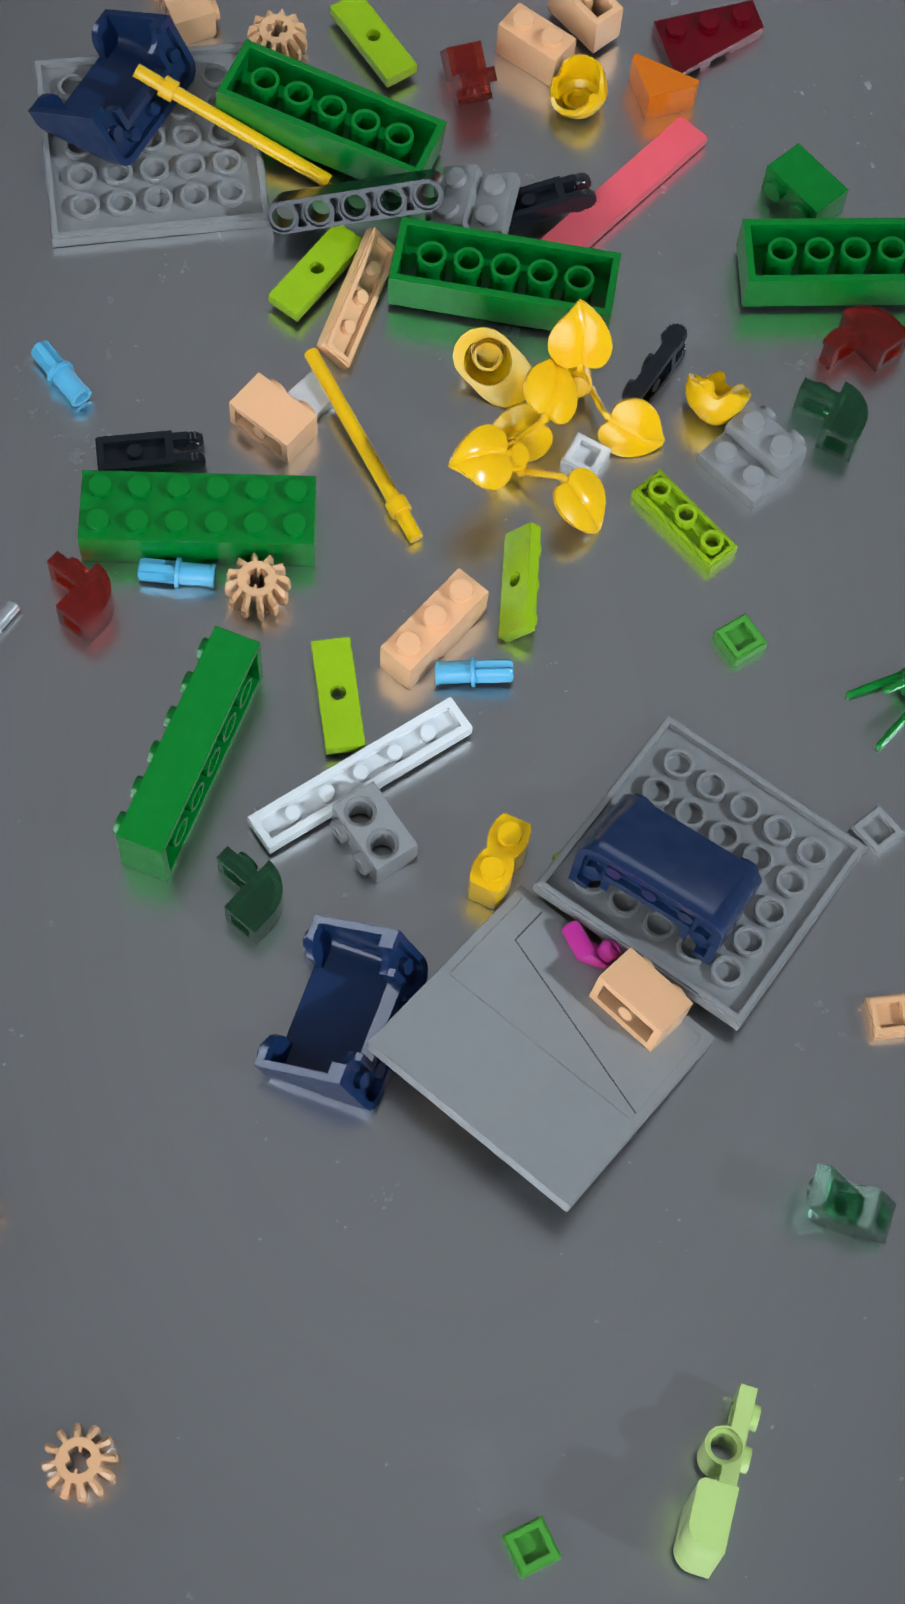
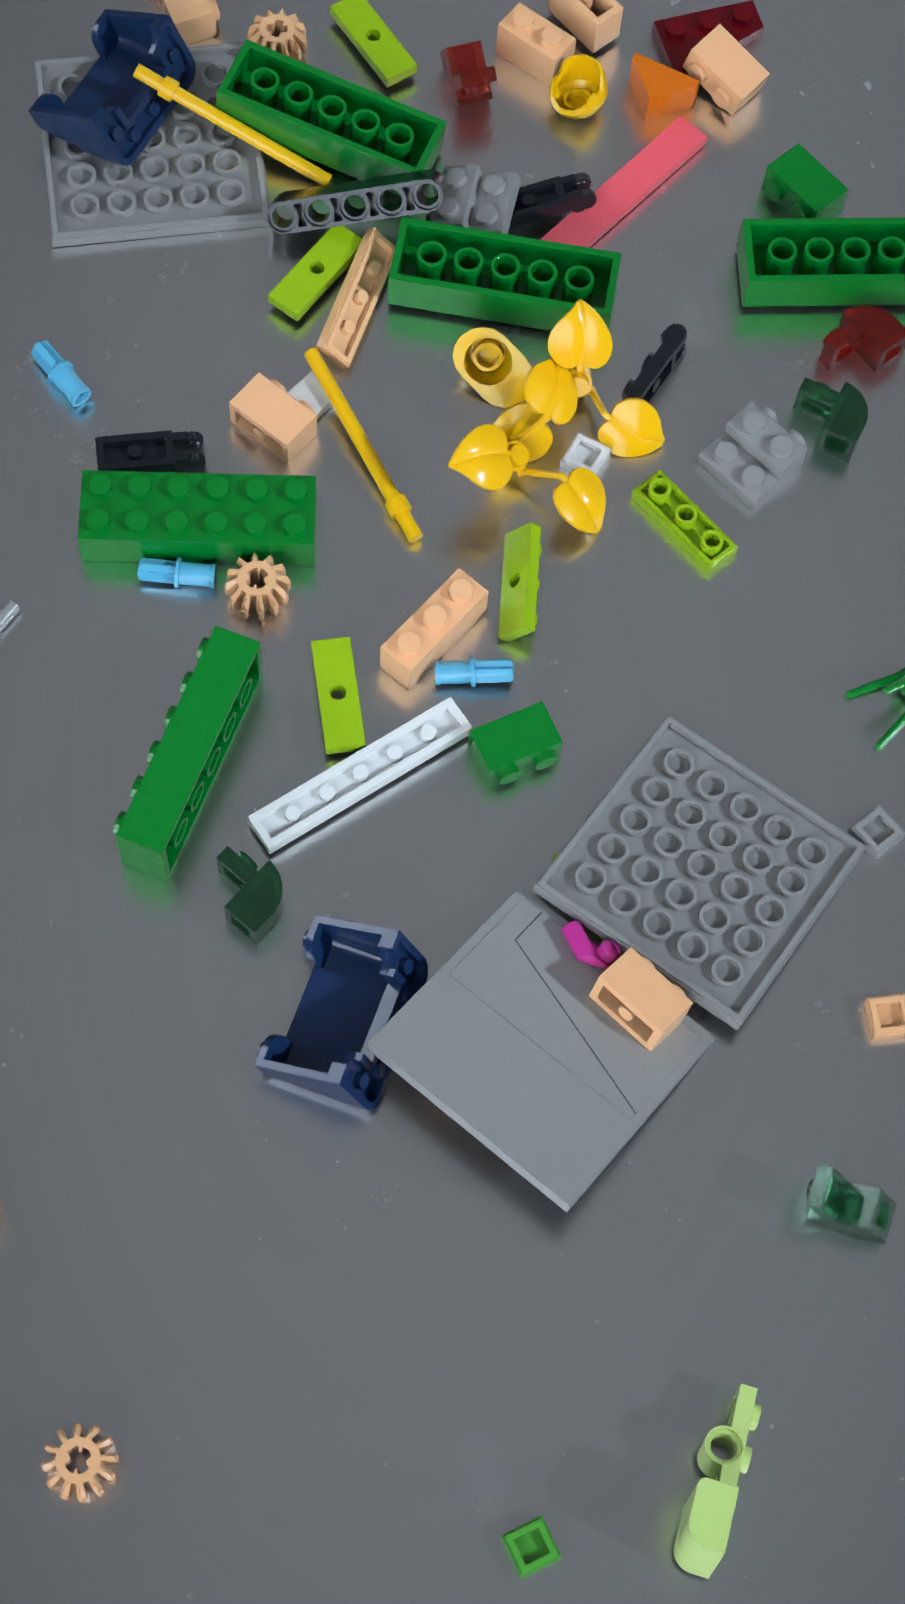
(89, 600): clear red brick -> none
(381, 829): light grey brick -> none
(496, 864): yellow brick -> none
(515, 744): none -> green brick
(669, 871): dark blue windscreen -> none
(714, 399): yellow hair -> none
(725, 70): none -> light nougat brick
(740, 639): bright green tile -> none

